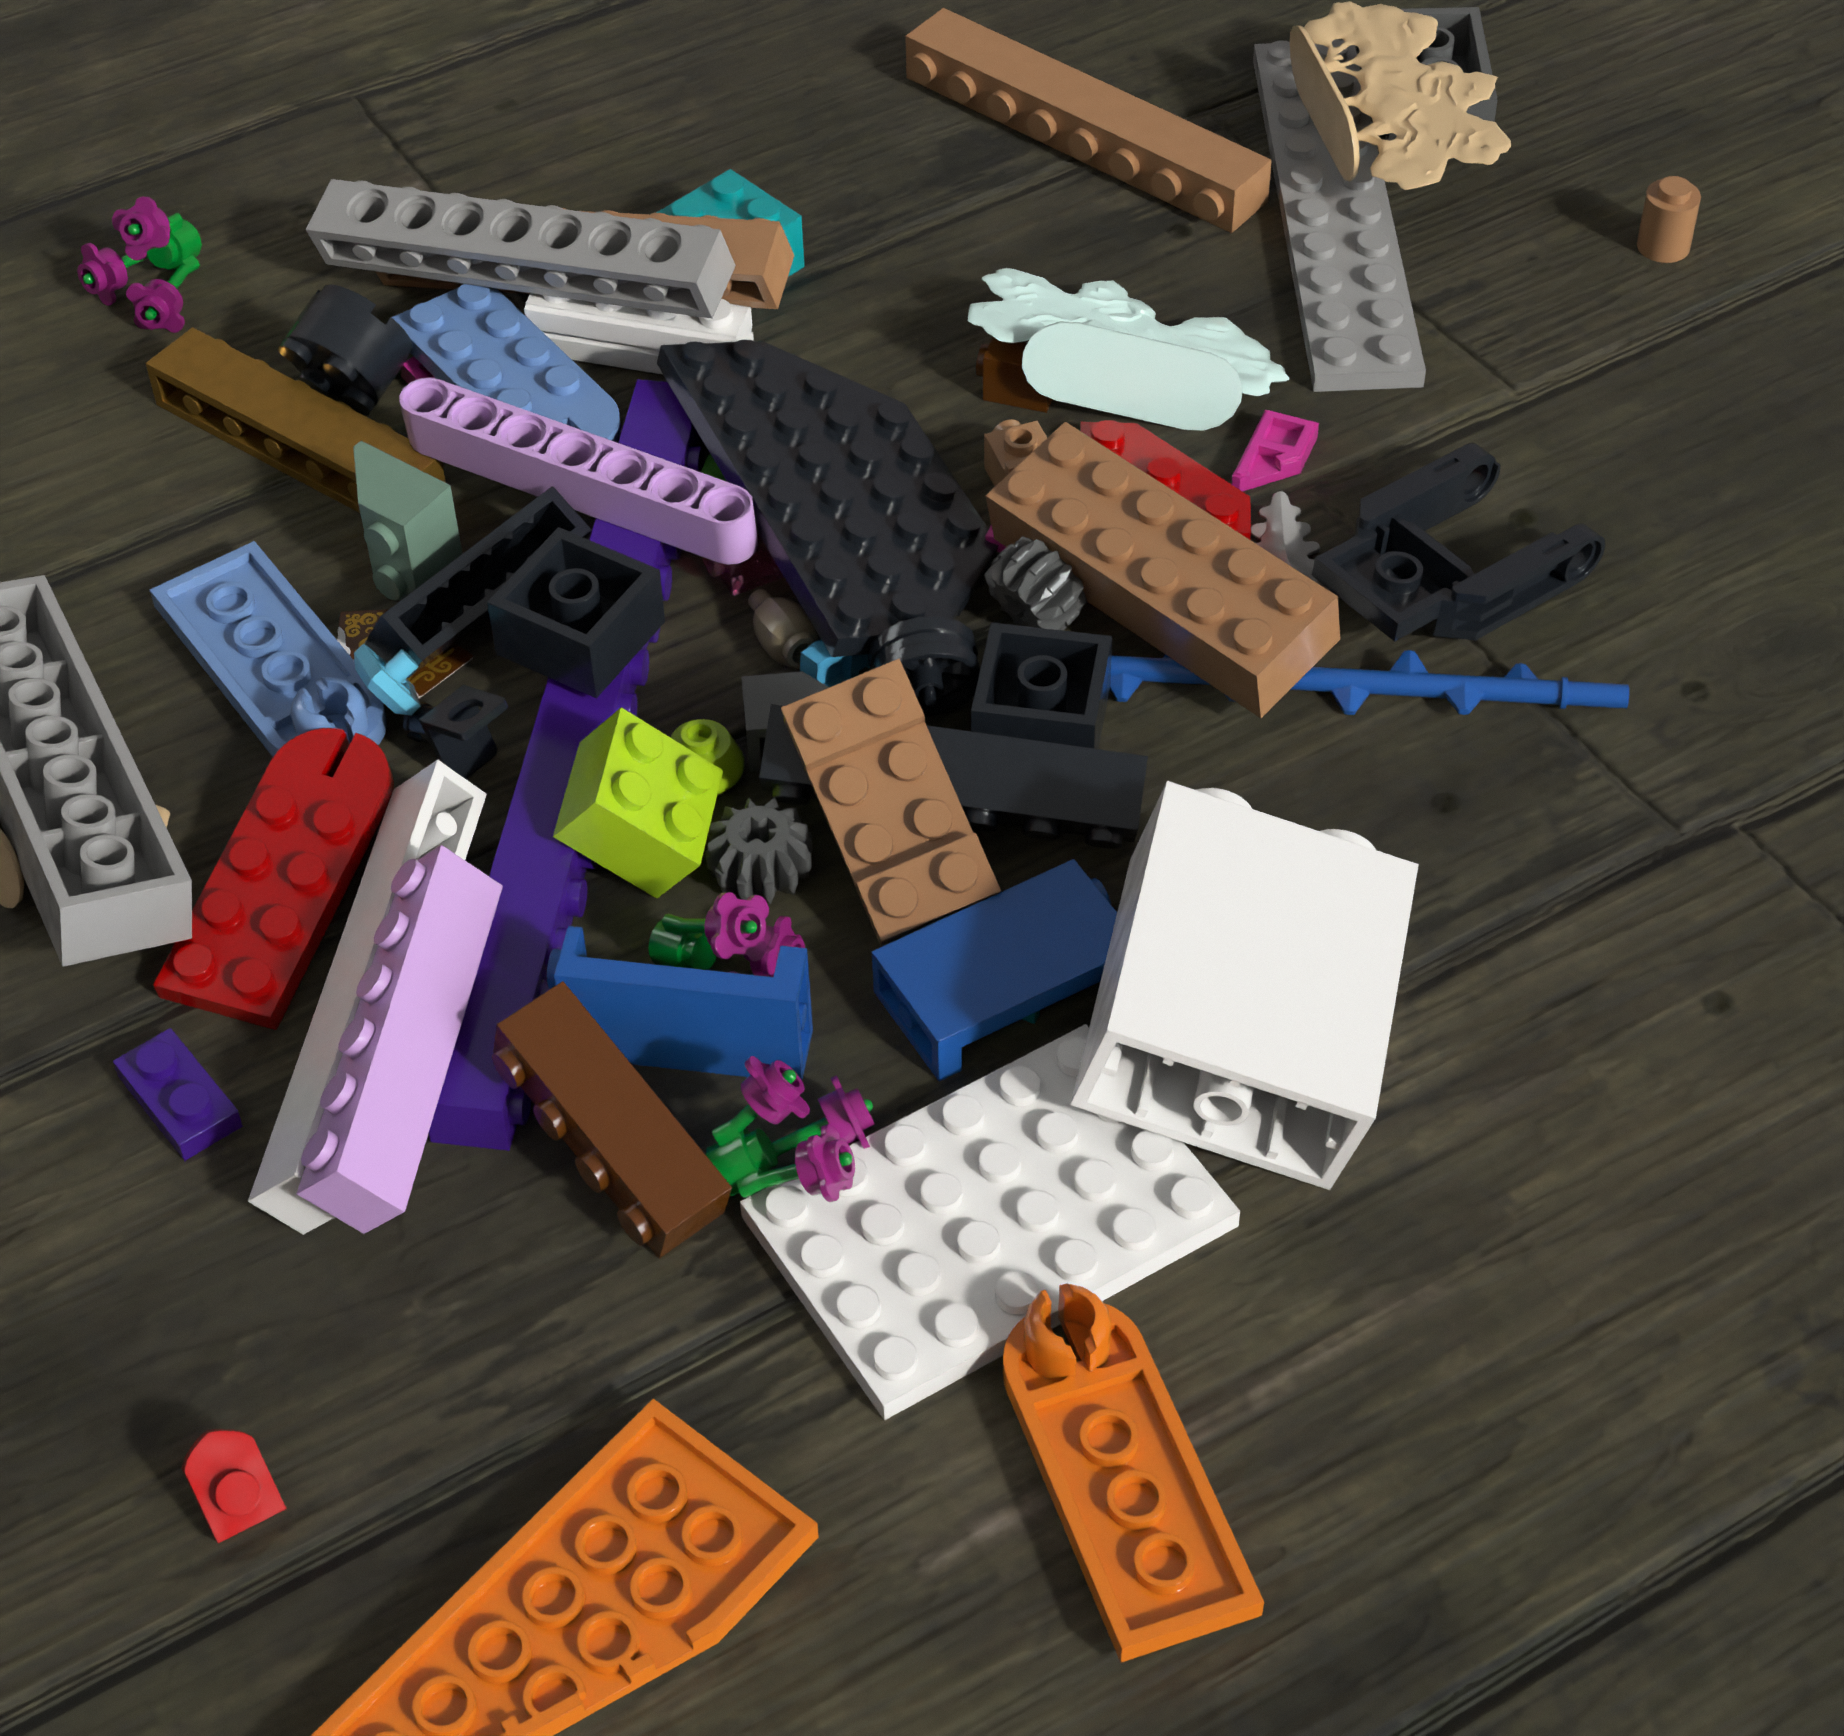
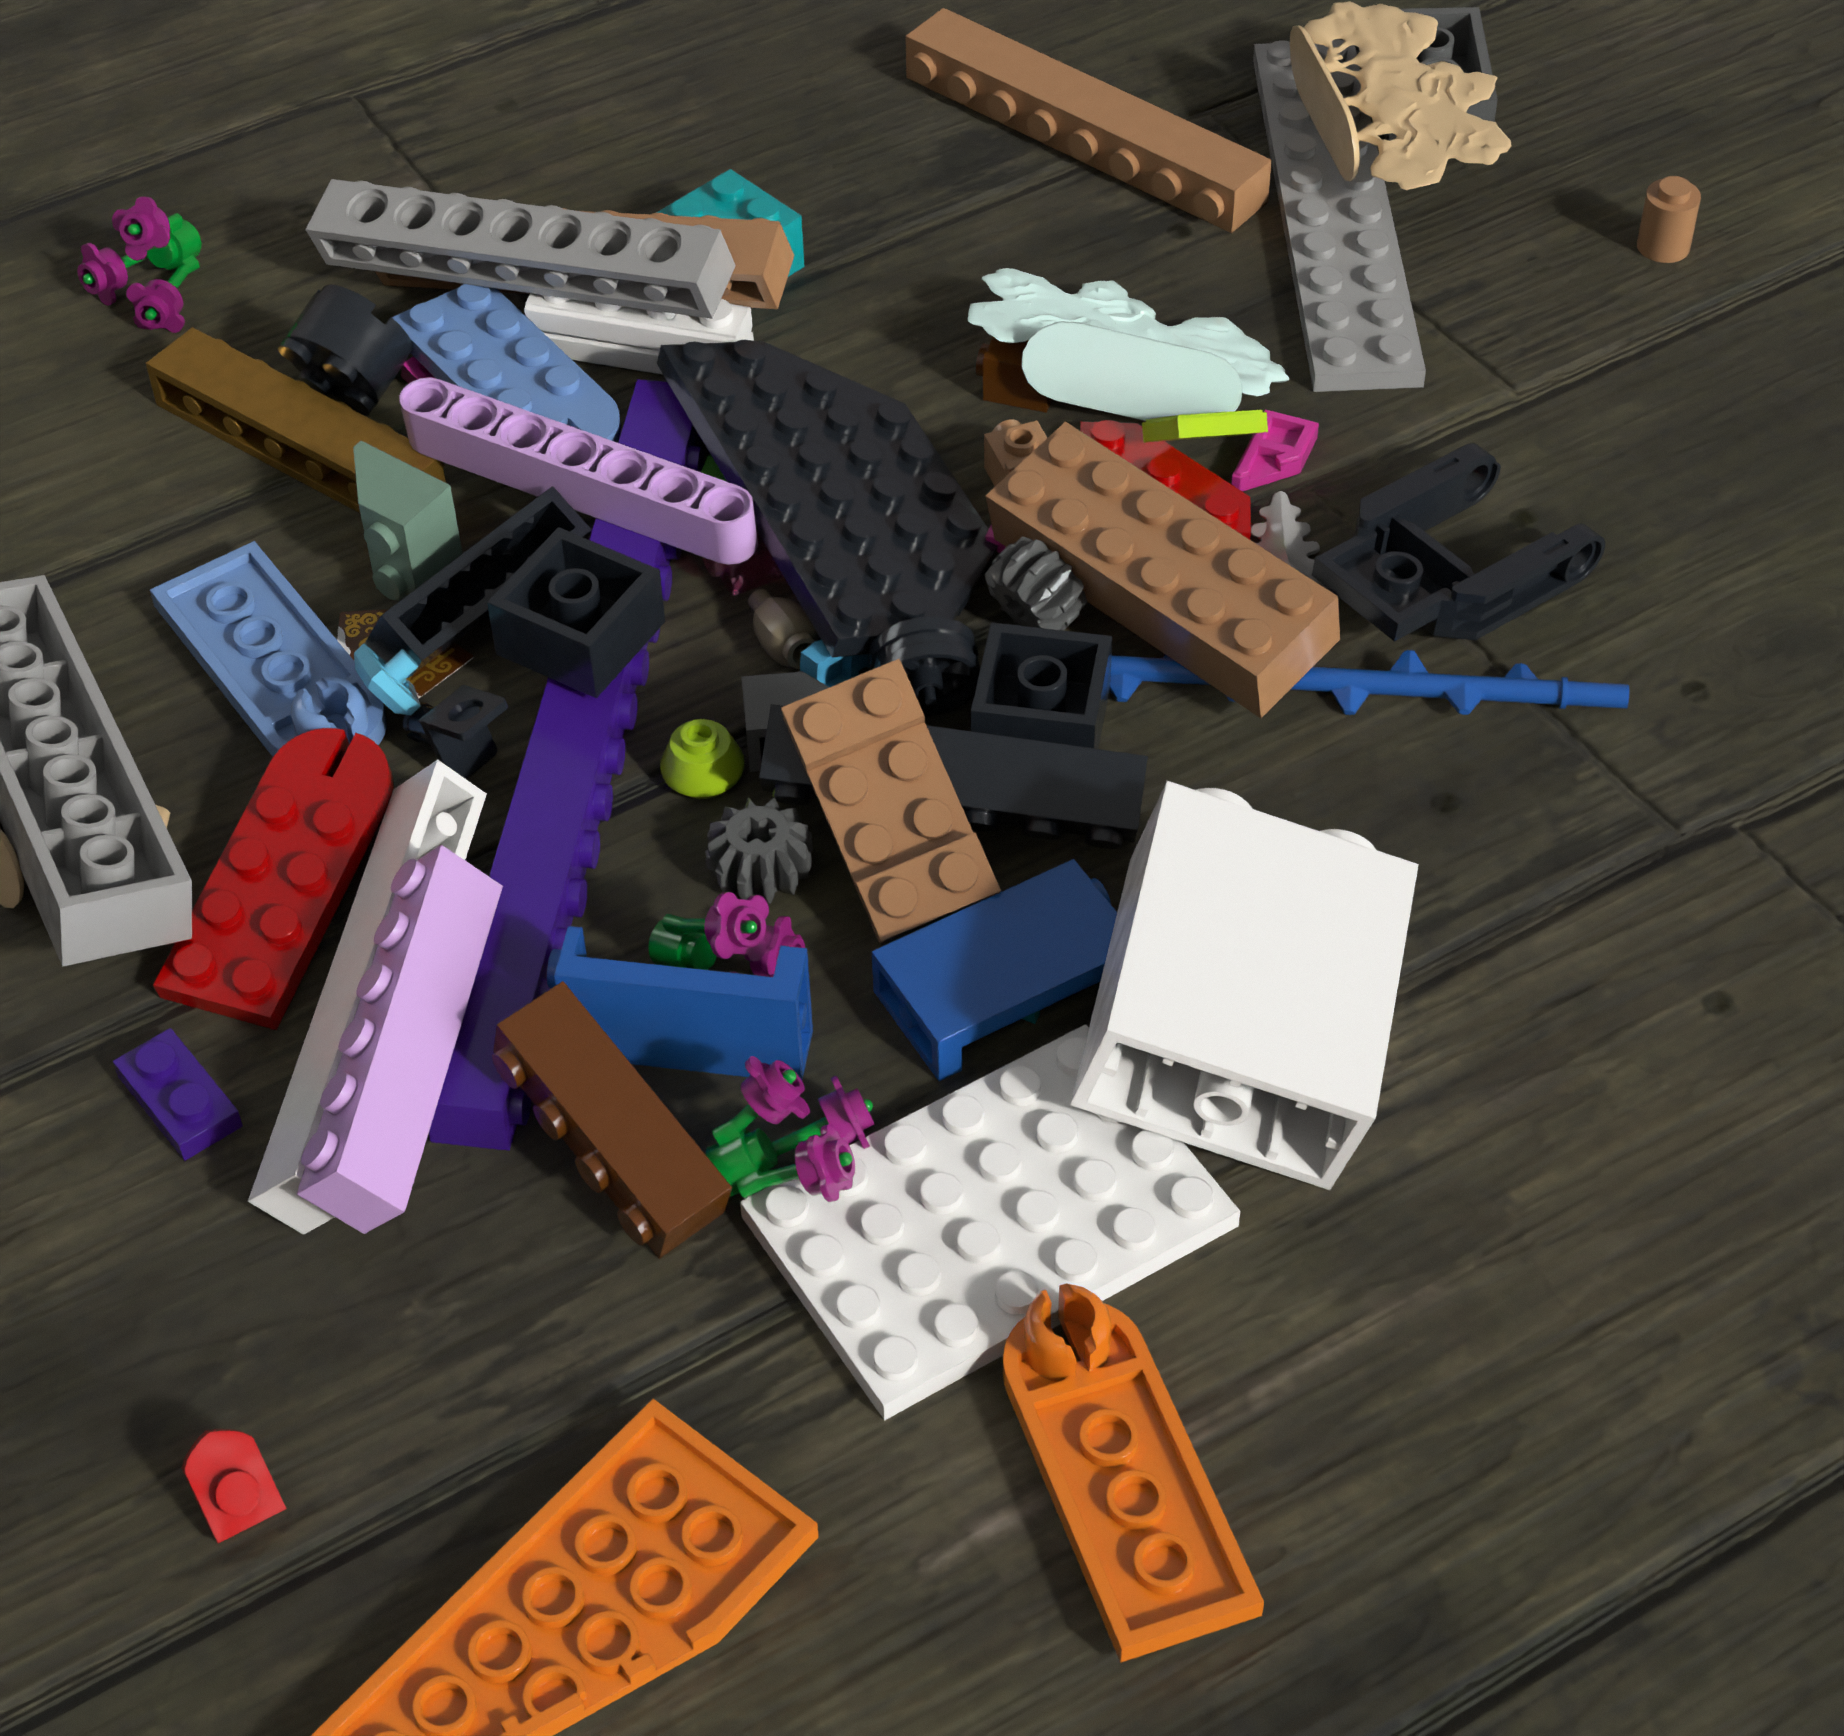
(638, 803): lime brick -> none
(1204, 425): none -> lime tile

